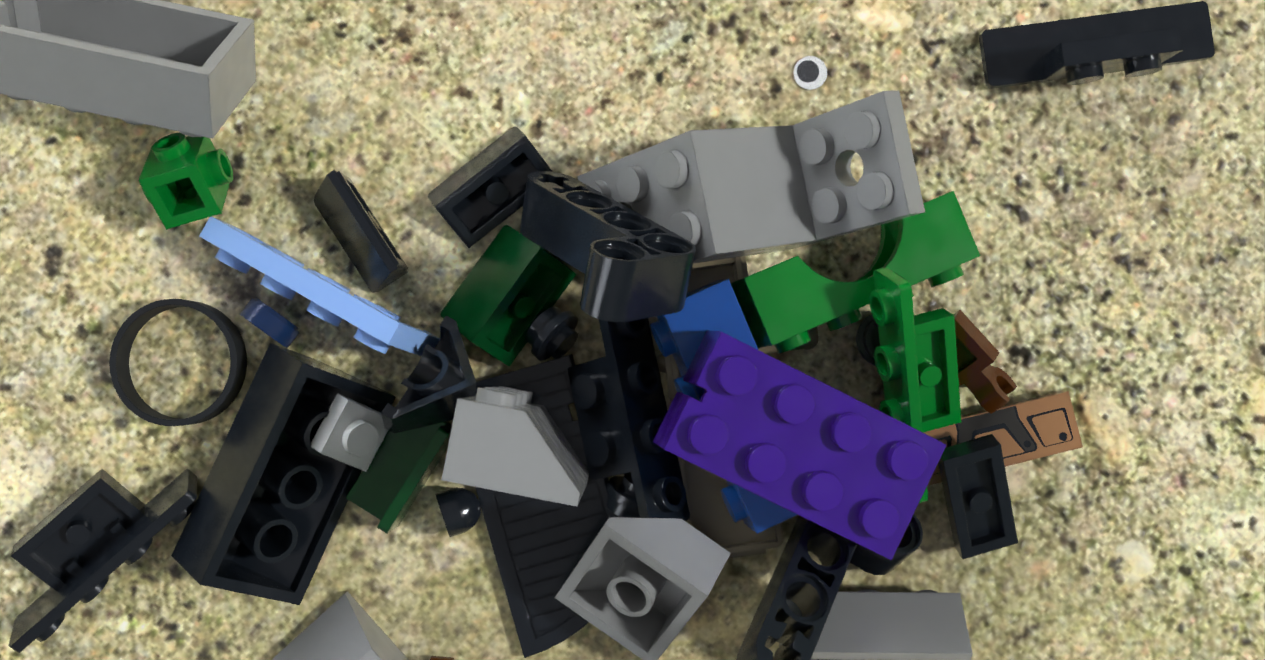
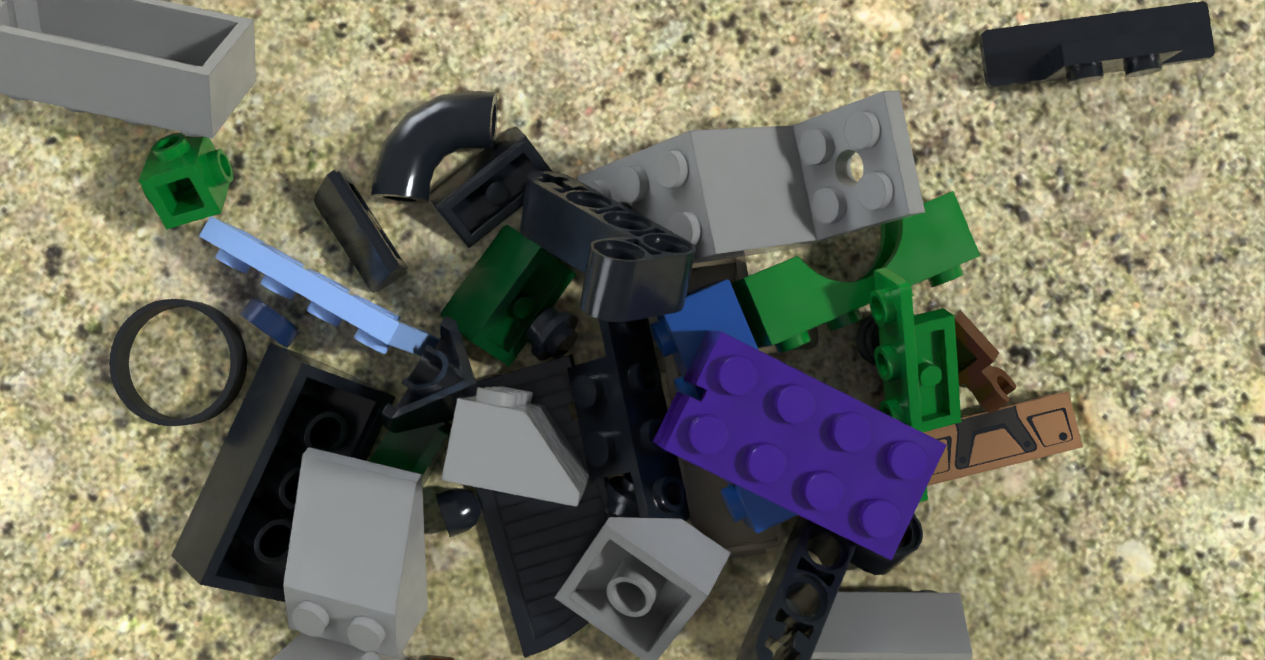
(87, 542): black bracket -> none
(350, 433): white plate -> none
(356, 553): none -> light grey slope
(427, 137): none -> black cylinder
(810, 72): clear sticker -> none
(977, 496): black plate -> none

